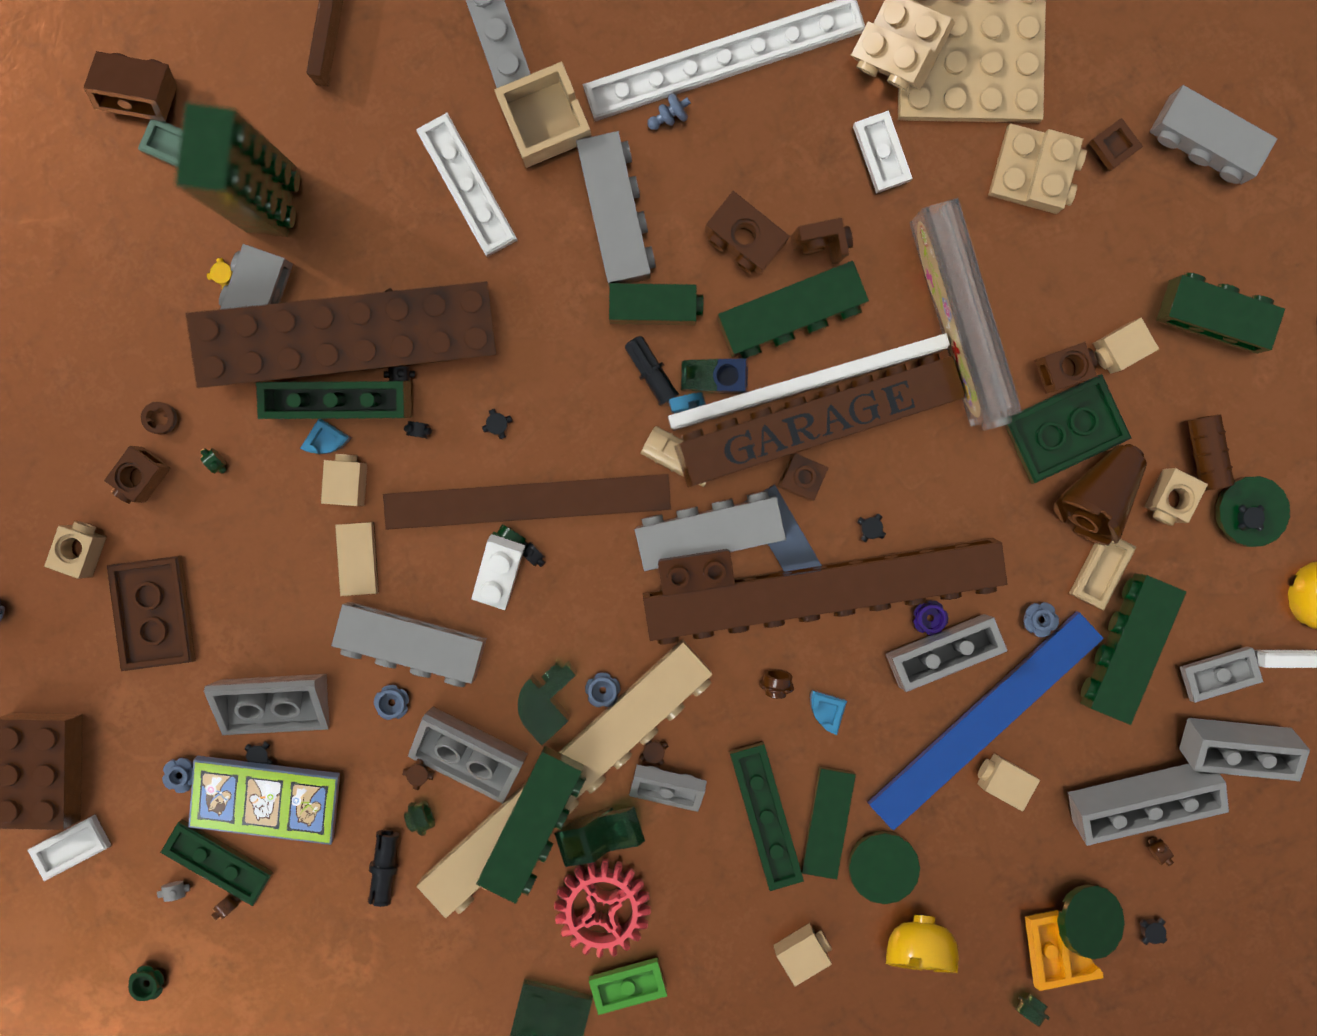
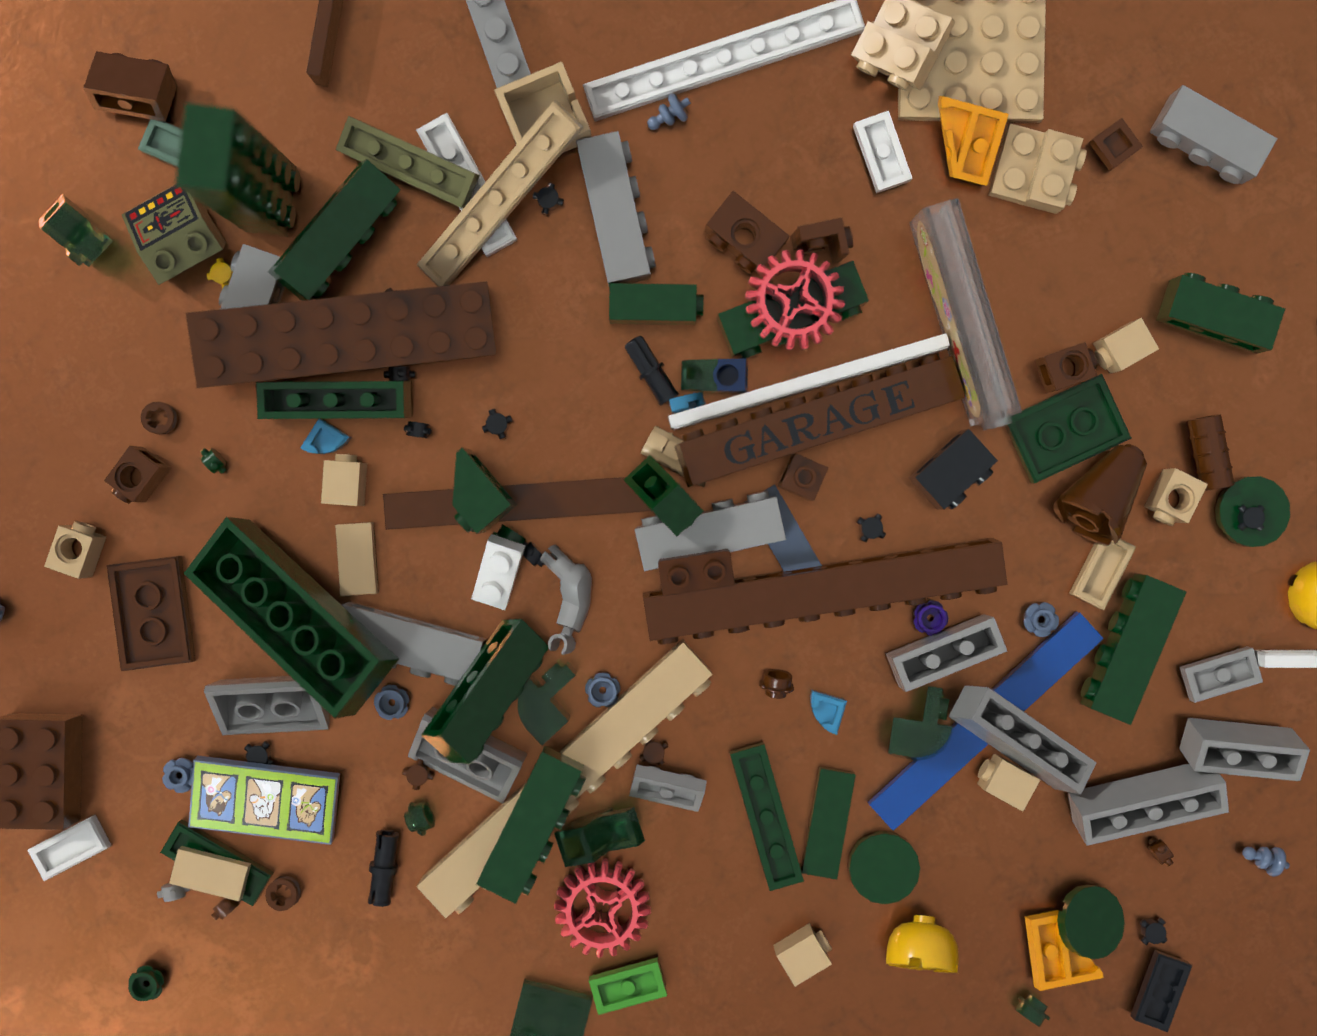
(75, 231): none -> clear green brick
(172, 233): none -> olive piece
(210, 873): none -> tan tile
(275, 902): none -> reddish brown bush
(291, 617): none -> dark green brick
(335, 231): none -> dark green brick
(407, 162): none -> olive plate
(478, 494): none -> dark green slope
(486, 692): none -> dark green brick
(500, 194): none -> tan tile
(548, 198): none -> black piece
(576, 596): none -> light grey arm
(663, 495): none -> dark green brick
(778, 293): none -> coral gear
(922, 739): none -> clear green brick
(954, 470): none -> black brick
(970, 138): none -> light orange wing
(1022, 739): none -> light grey brick
(1161, 990): none -> black plate
(1271, 860): none -> sand blue hair

